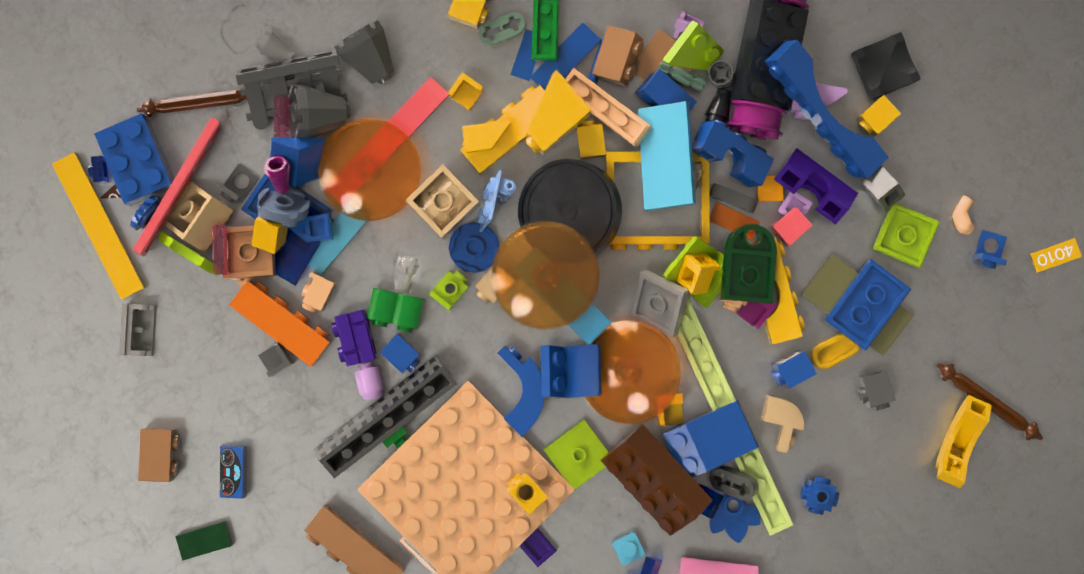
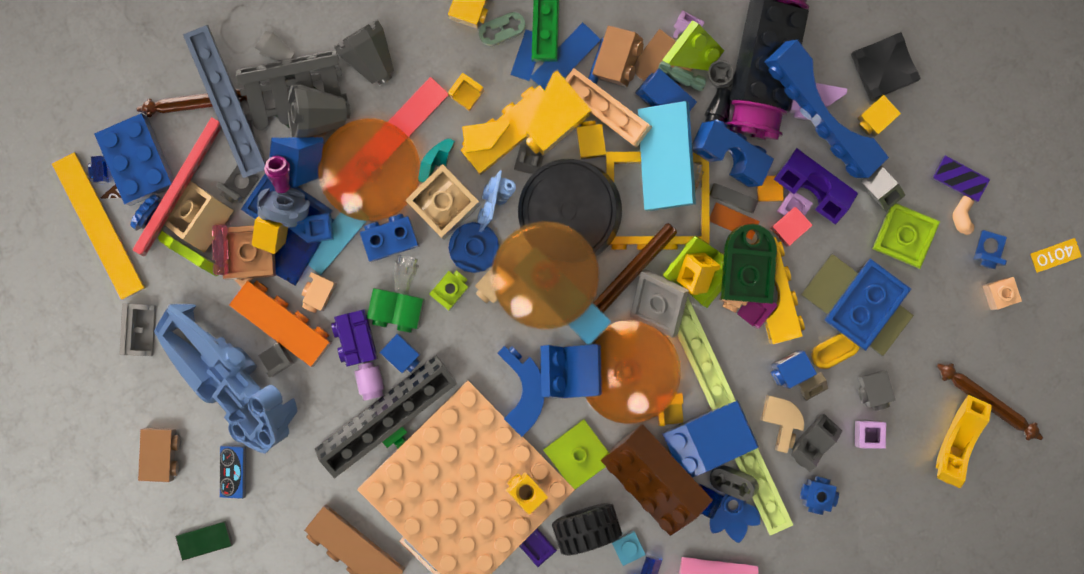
(223, 376): none -> medium blue piece
(225, 101): none -> sand blue plate
(281, 117): clear pink axle -> none
(389, 238): none -> blue brick
(435, 157): none -> teal slope
(527, 160): none -> dark grey tile
(587, 529): none -> black tyre
(635, 267): none -> reddish brown axle
(813, 386): none -> dark tan plate
(815, 442): none -> dark grey brick
(870, 434): none -> lavender brick
(960, 178): none -> dark purple tile
(1002, 293): none -> light nougat brick

